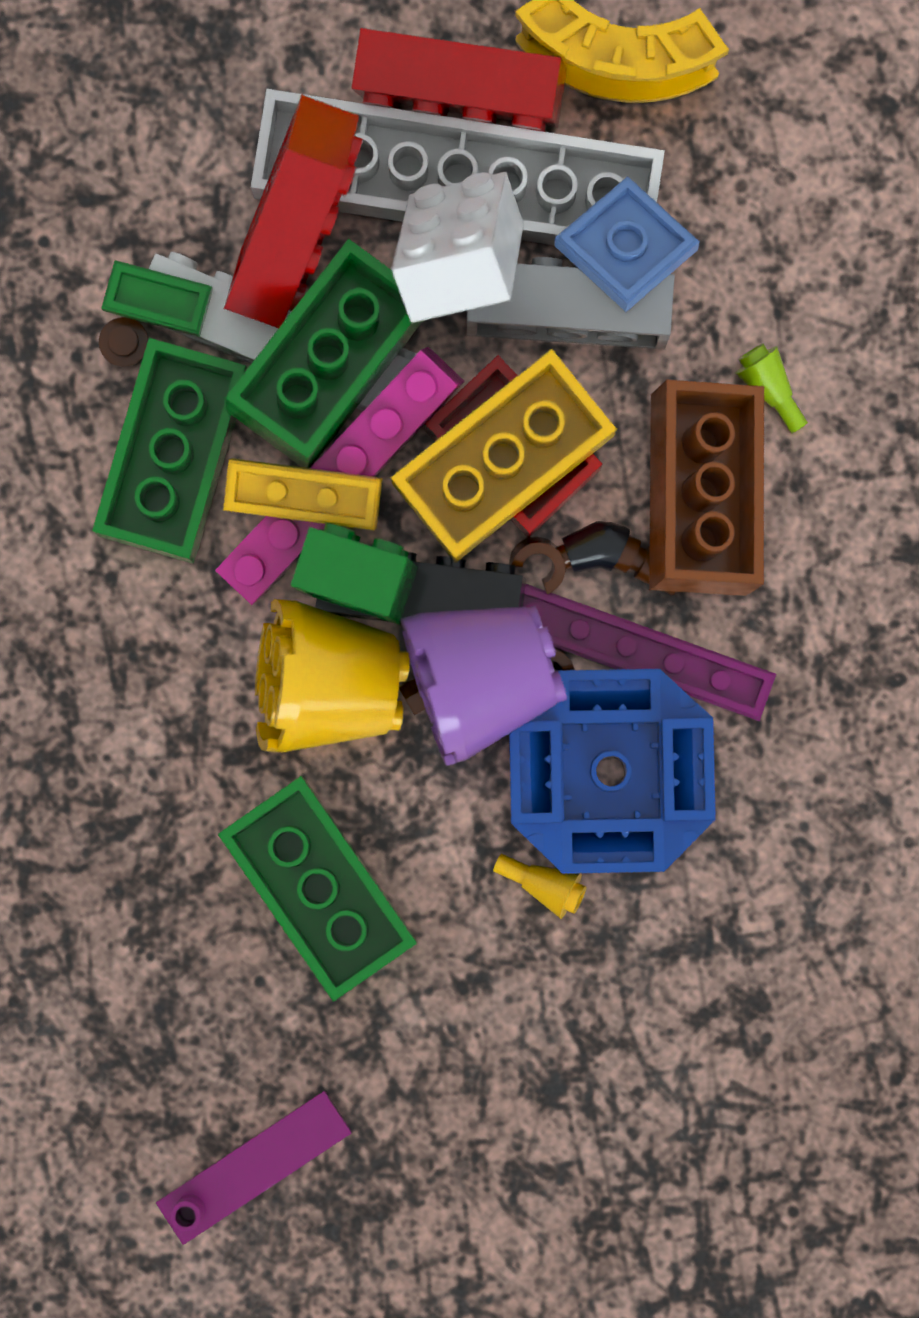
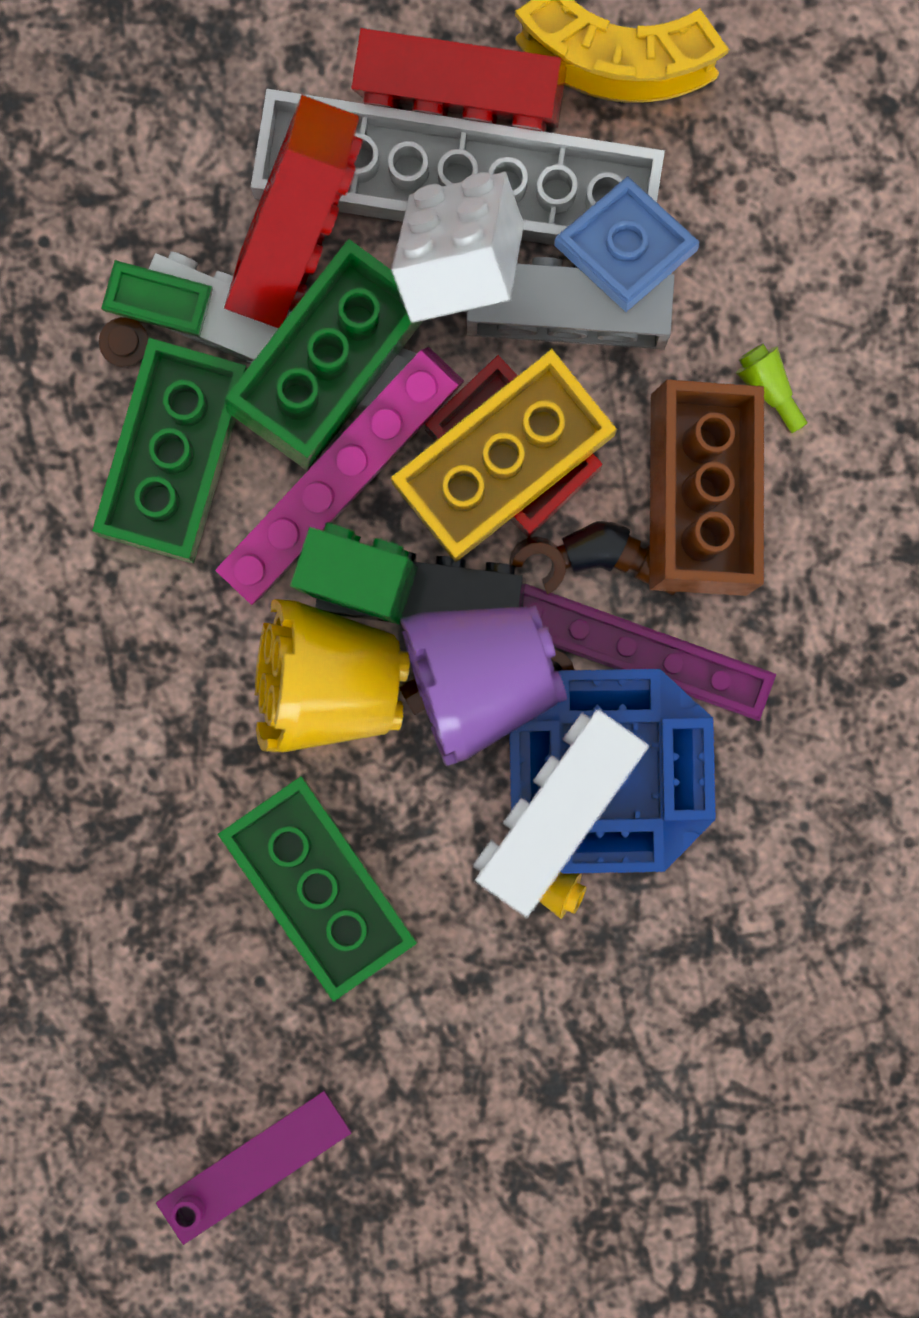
(302, 494): yellow tile -> none
(561, 811): none -> white brick

